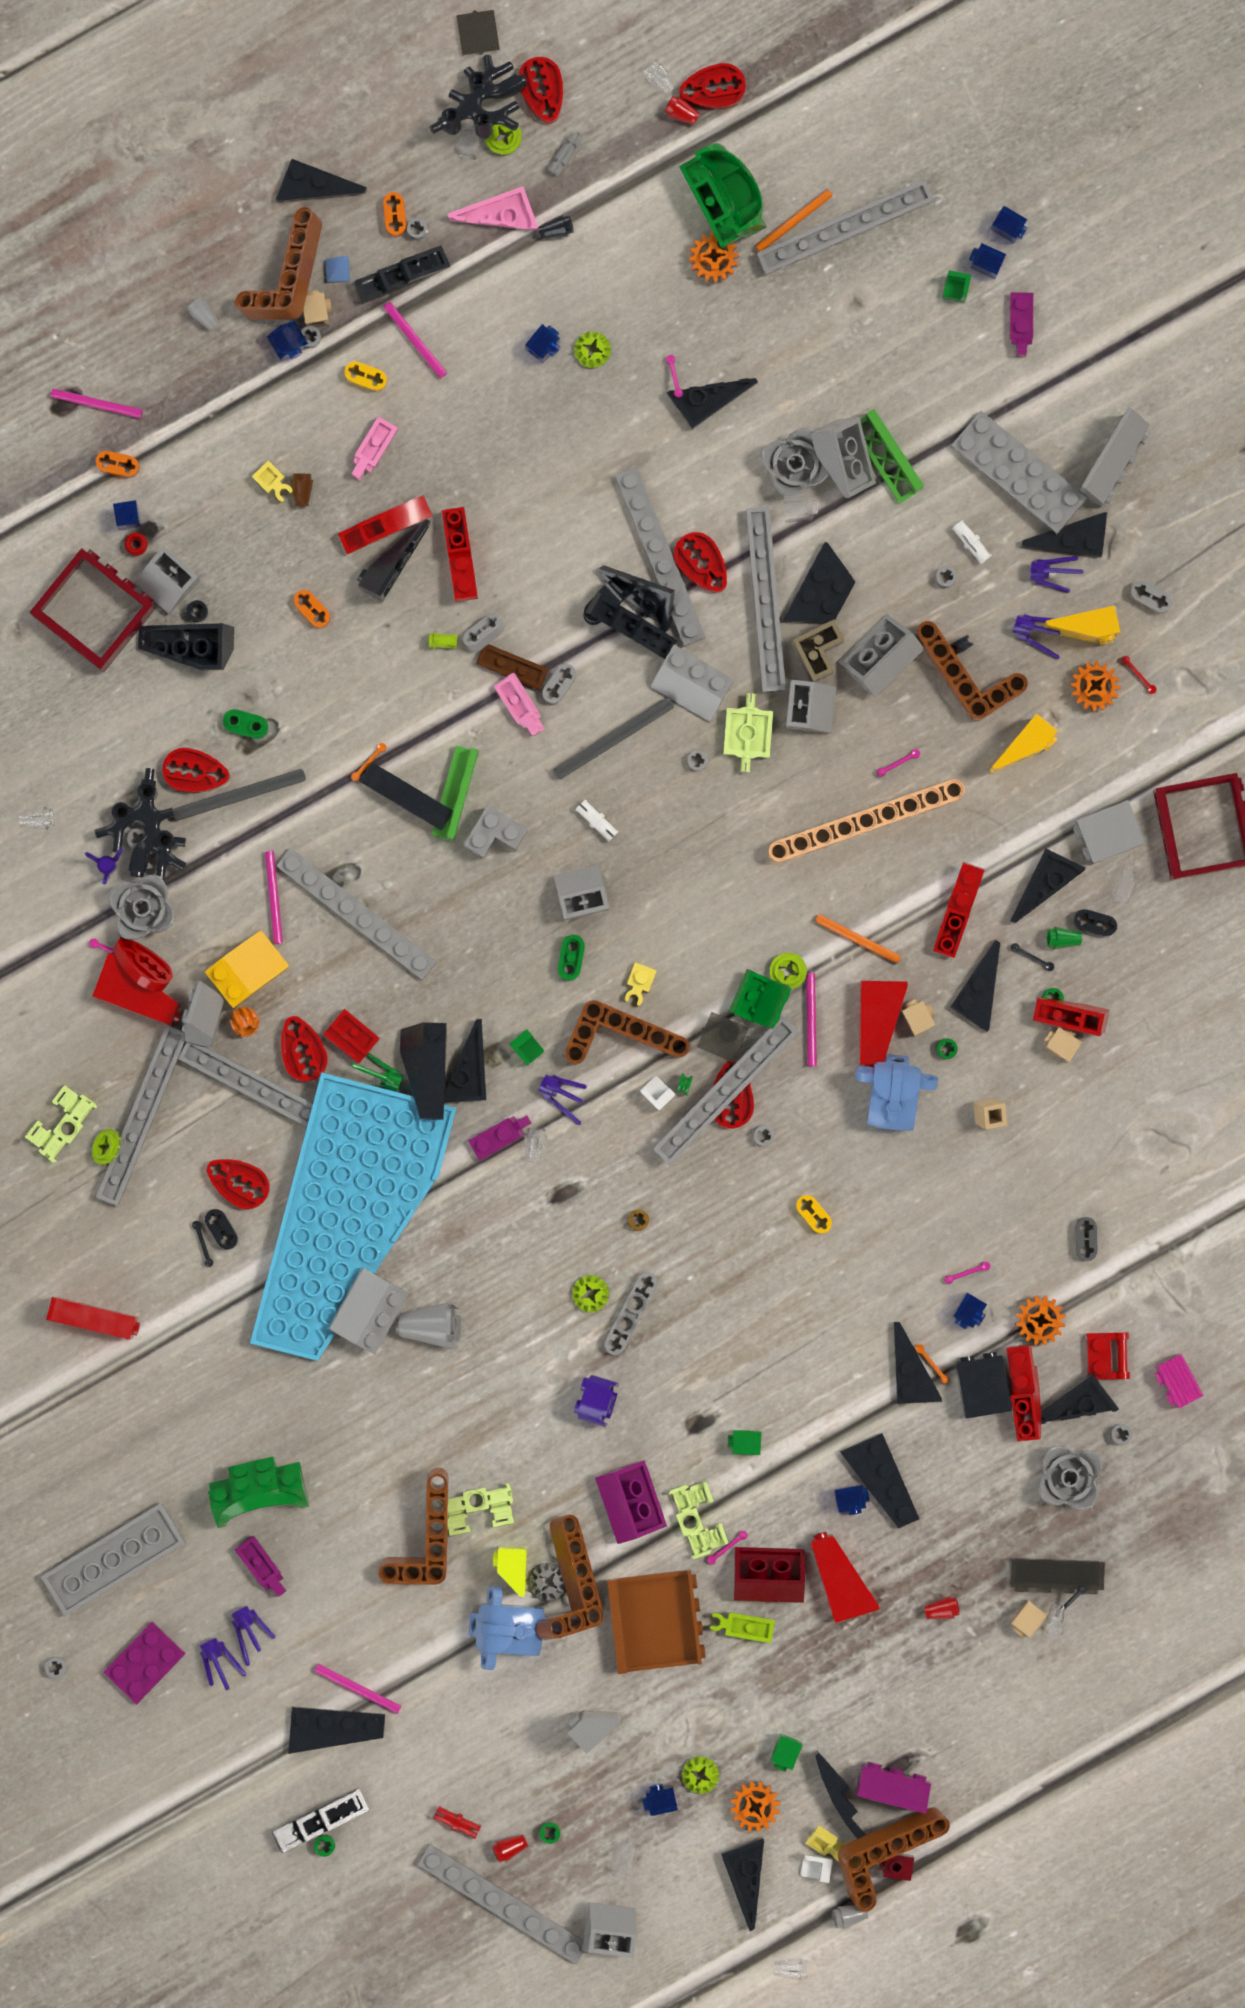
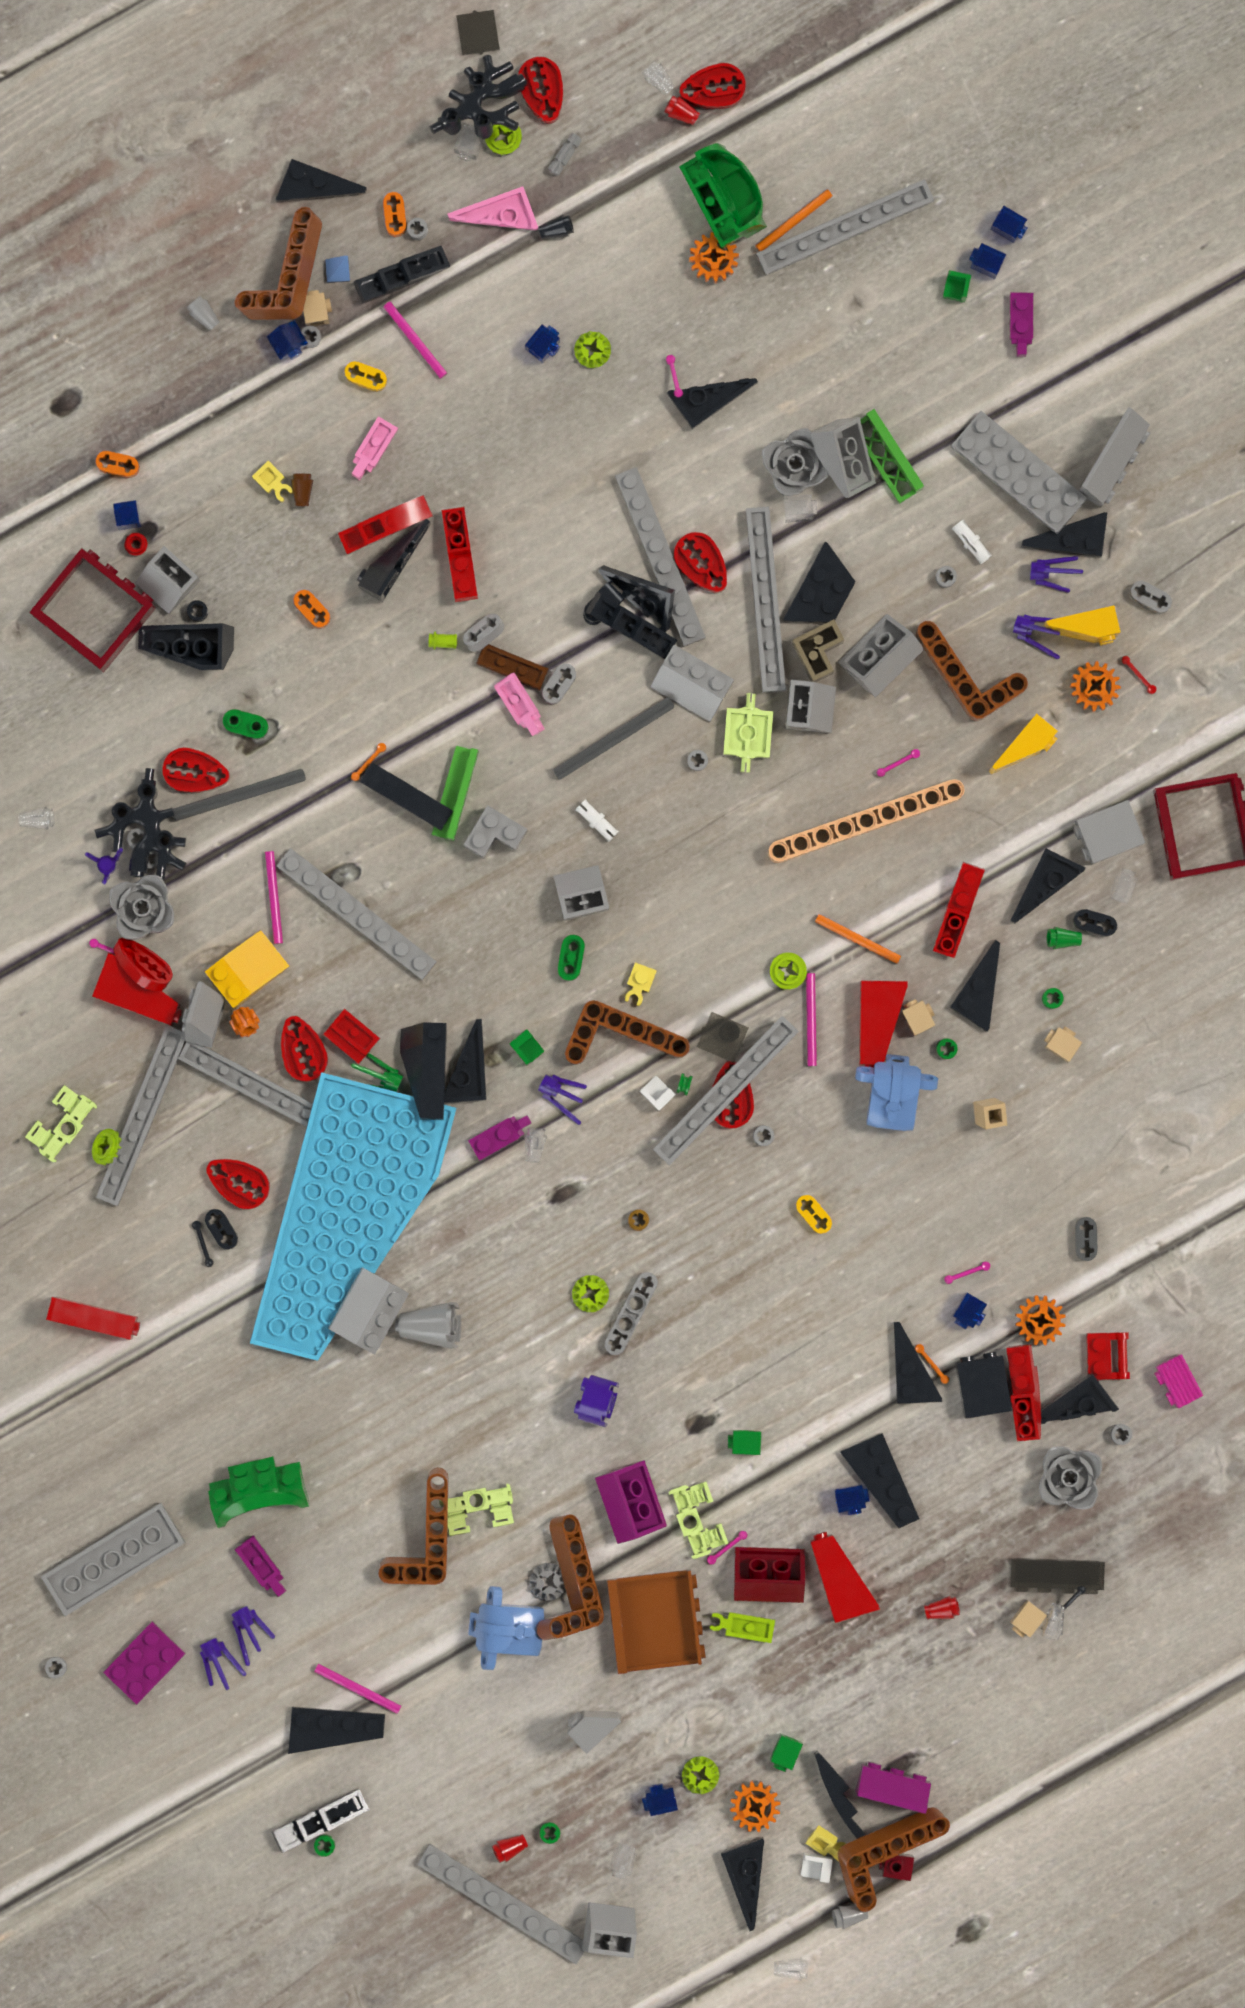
(96, 403): dark pink bar -> none
(457, 1822): red pin -> none
(512, 1566): neon yellow slope -> none
(760, 999): green bracket -> none
(962, 644): black bush -> none
(1016, 948): black hinge -> none
(1072, 1016): red slope -> none

